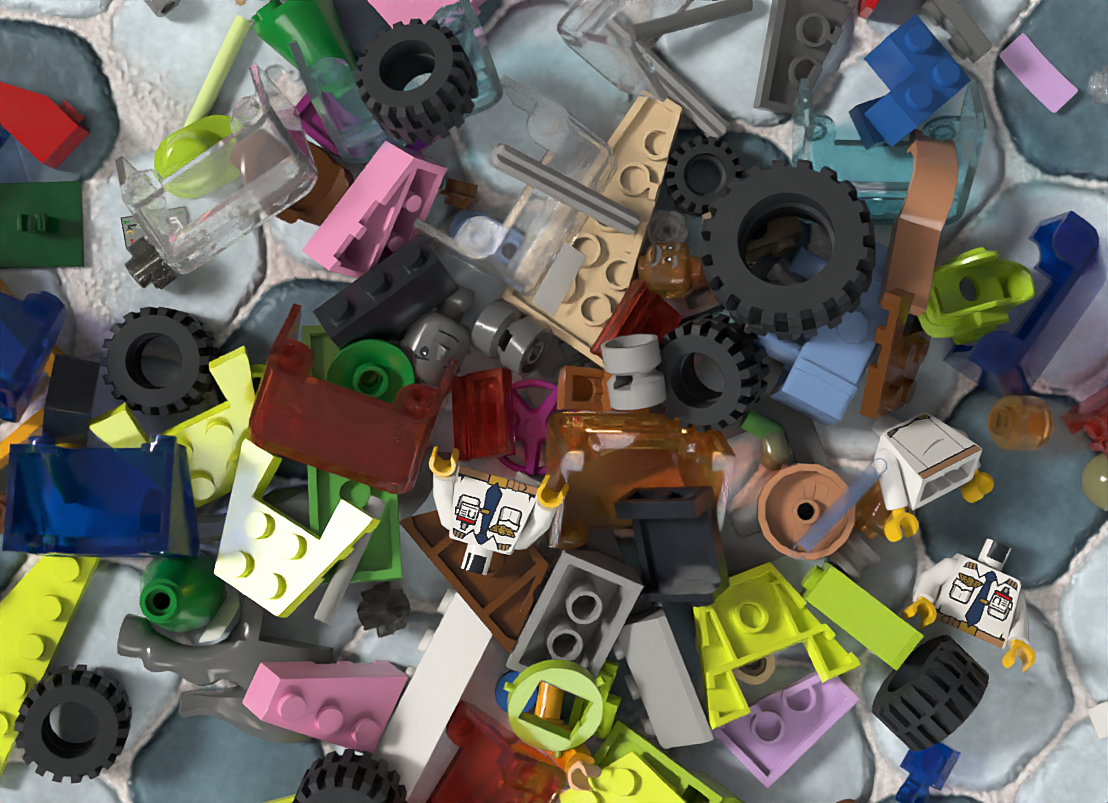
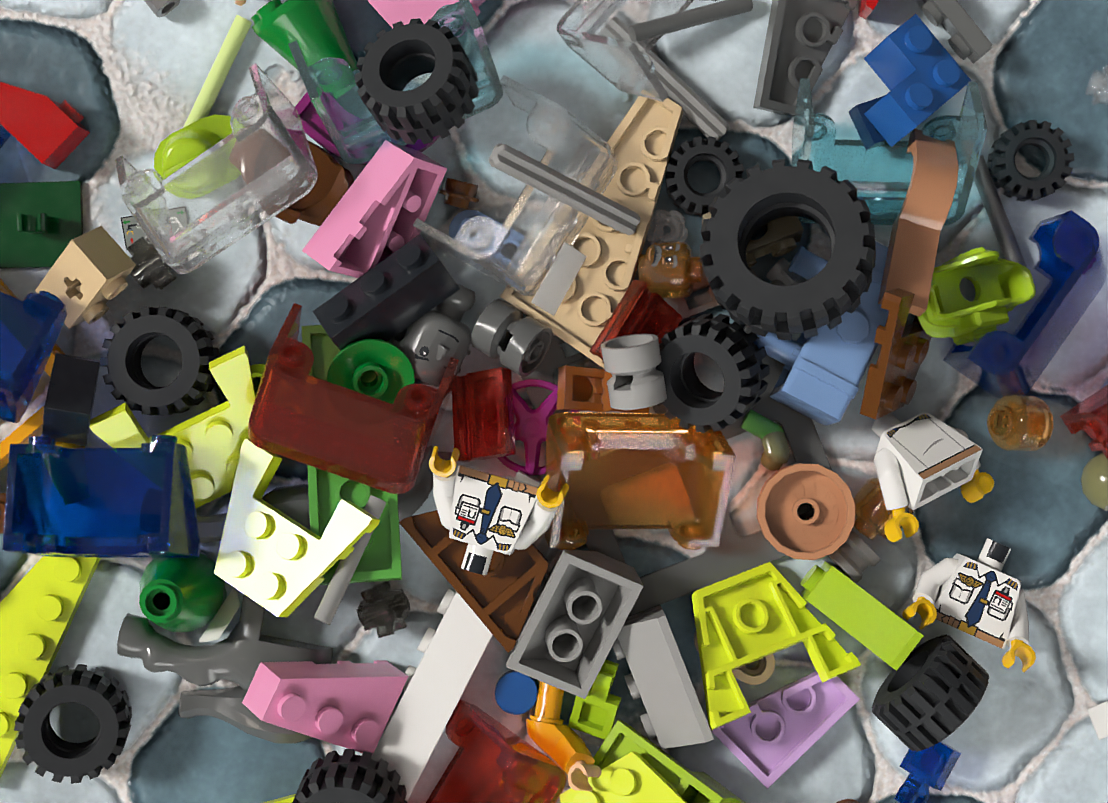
(88, 276): none -> tan brick
(540, 732): lime piece -> none
(676, 544): black panel -> none
(808, 541): medium blue piece -> none
(997, 213): none -> flat silver bar
(1037, 73): lavender sticker -> none
(1048, 142): none -> black tyre

